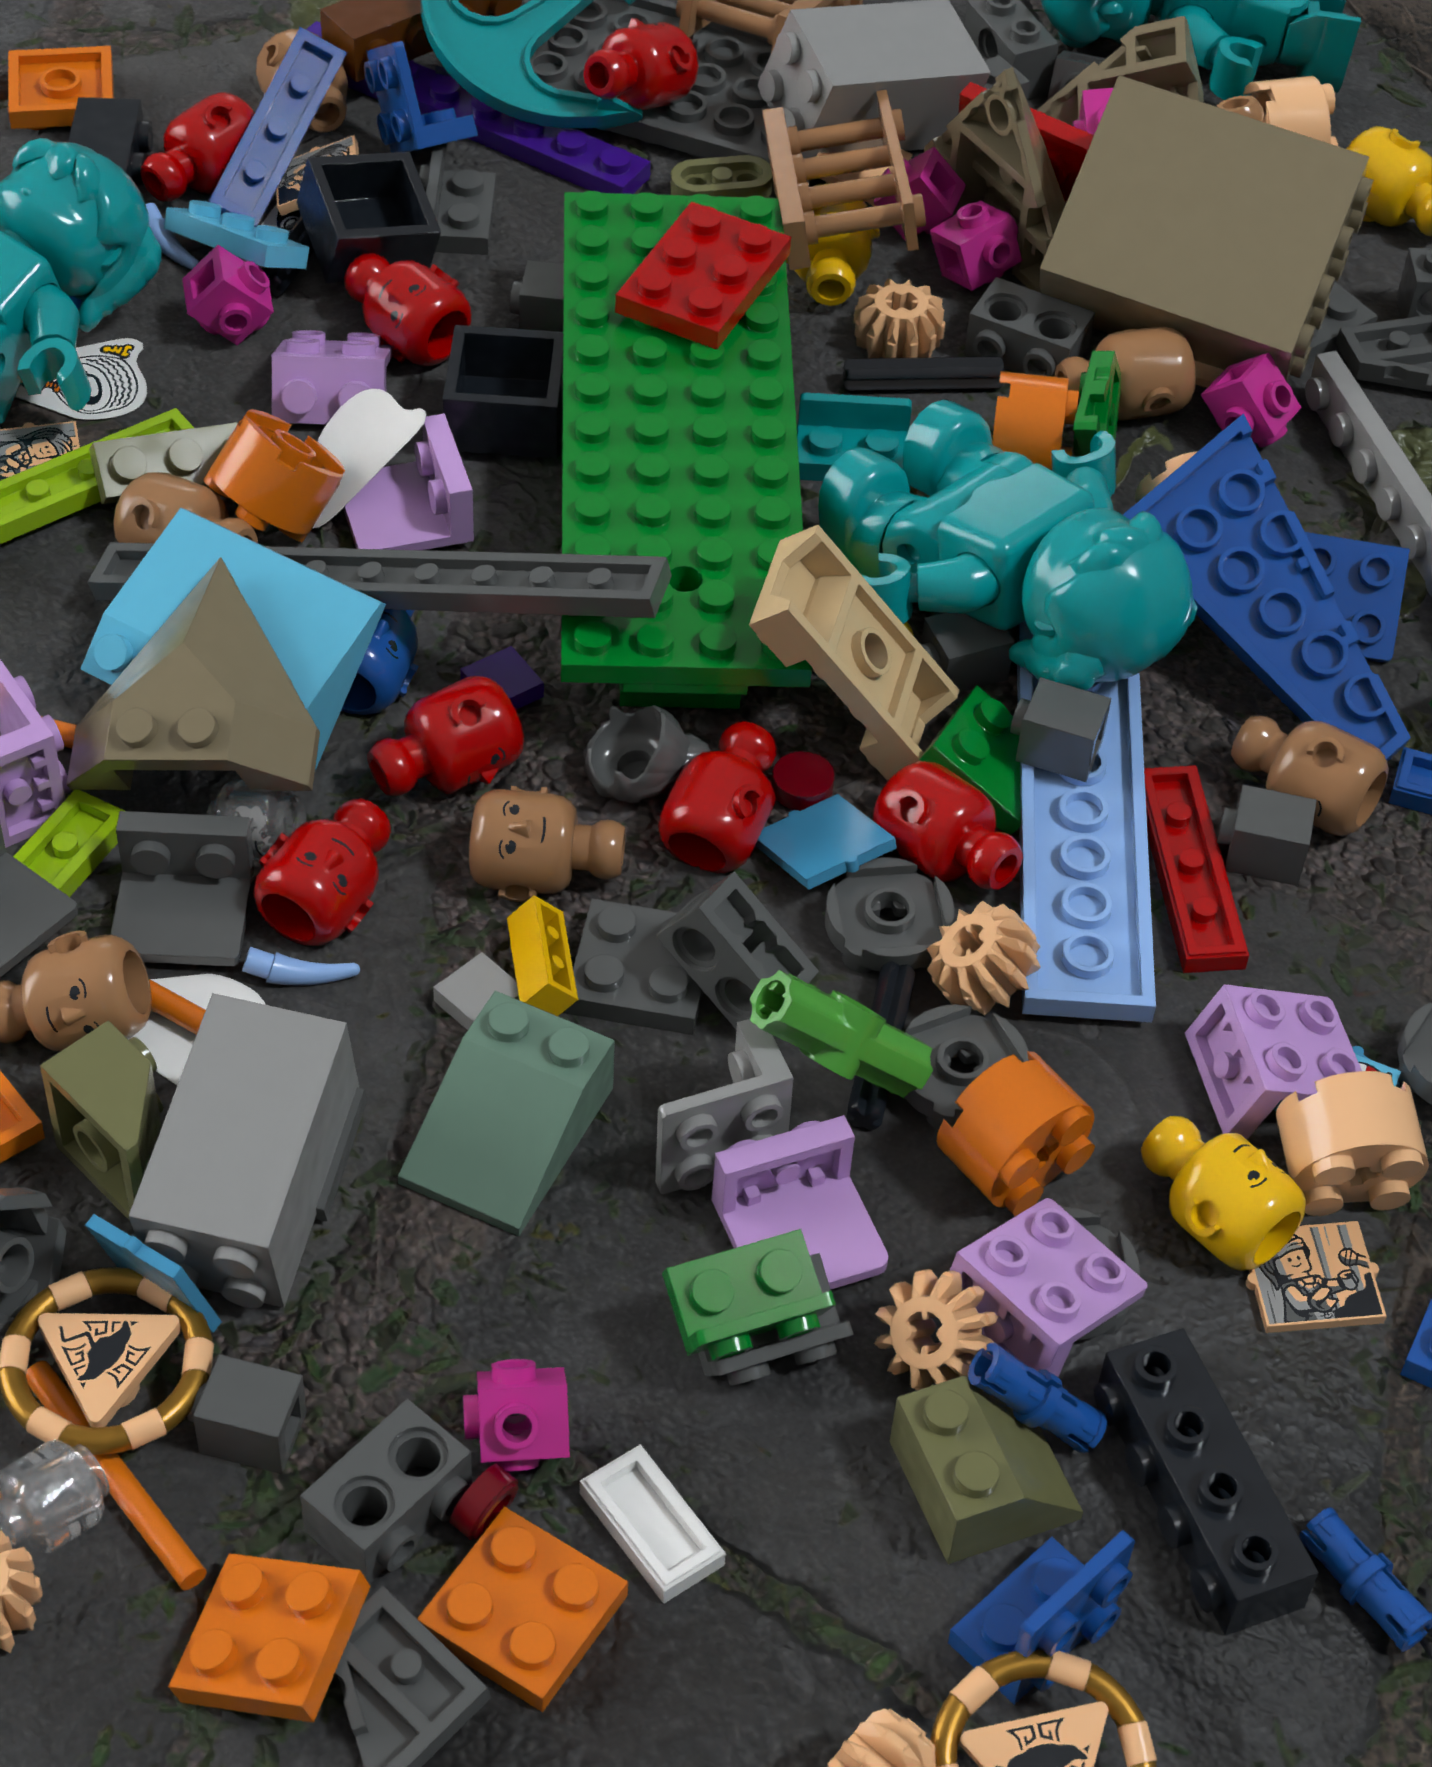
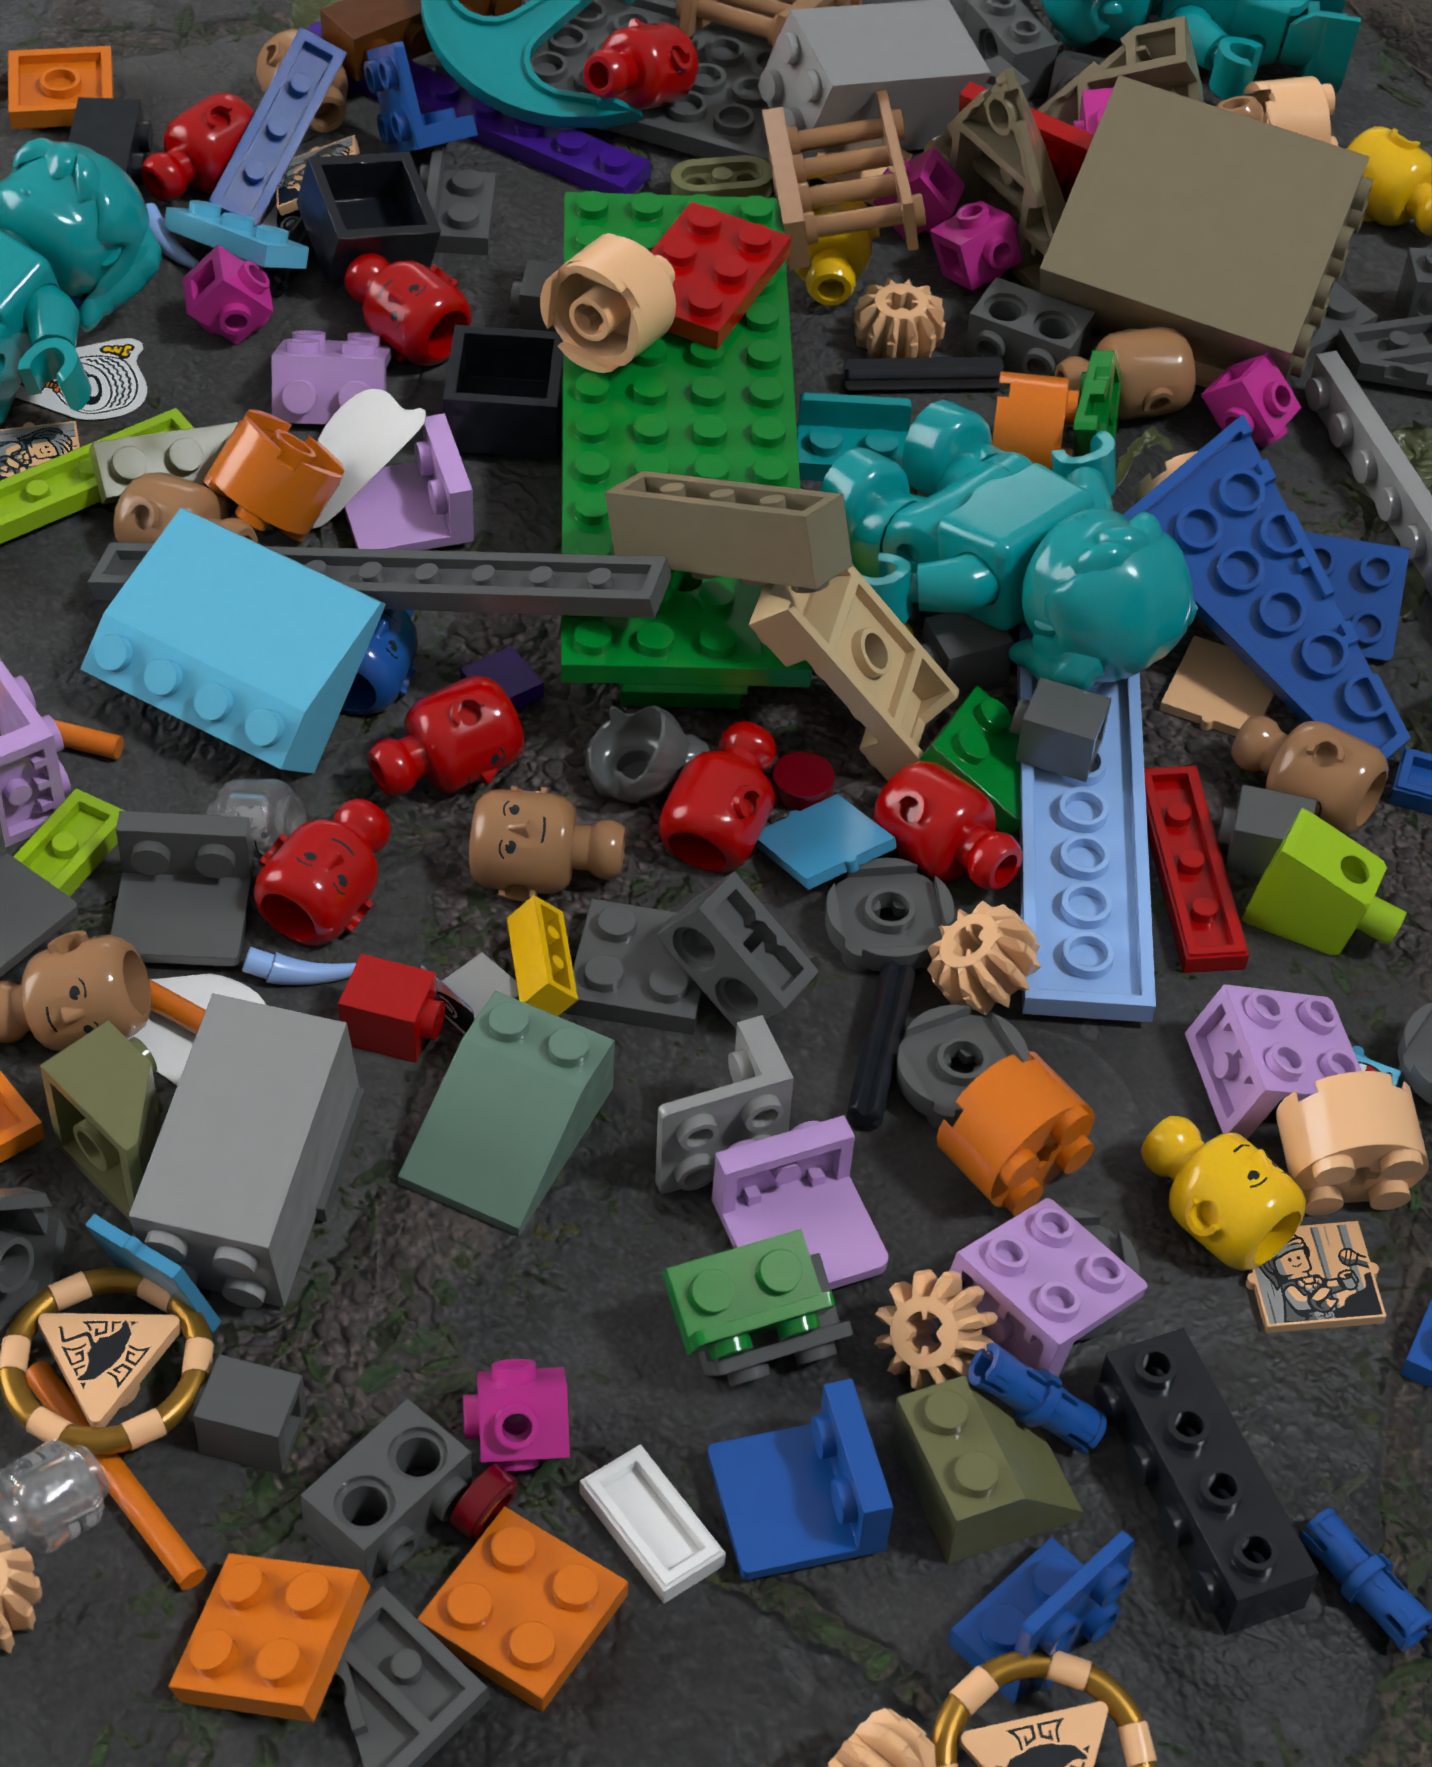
(200, 699): dark tan wedge -> none
(391, 1008): none -> red brick
(456, 1009): none -> sticker
(609, 302): none -> light nougat brick
(732, 529): none -> dark tan brick
(804, 1490): none -> blue bracket
(840, 1034): bright green piece -> none
(1215, 689): none -> light nougat piece
(1322, 890): none -> lime torso

